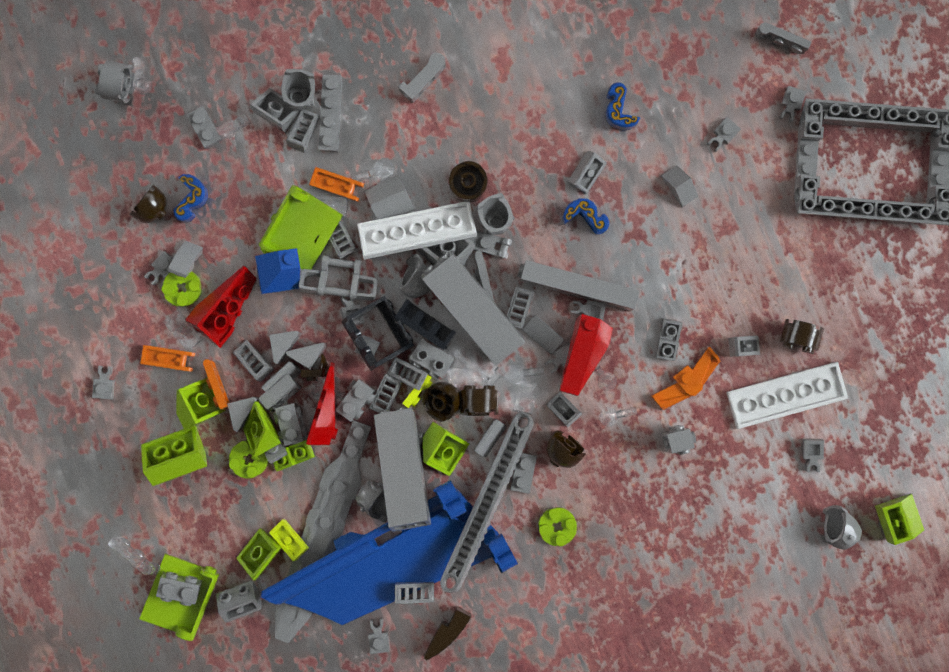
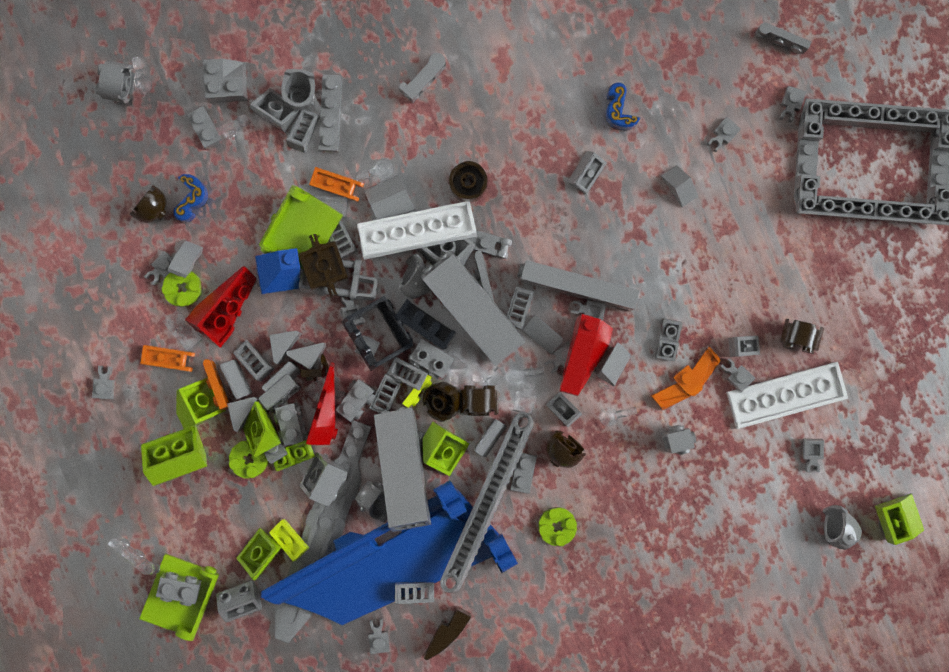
(225, 80): none -> light grey slope
(235, 379): none -> light grey slope
(323, 265): none -> dark brown plate
(323, 480): none -> light grey slope
(495, 214): light grey helmet -> none
(589, 213): blue animal -> none
(614, 364): none -> light grey slope
(740, 377): none -> light grey plate

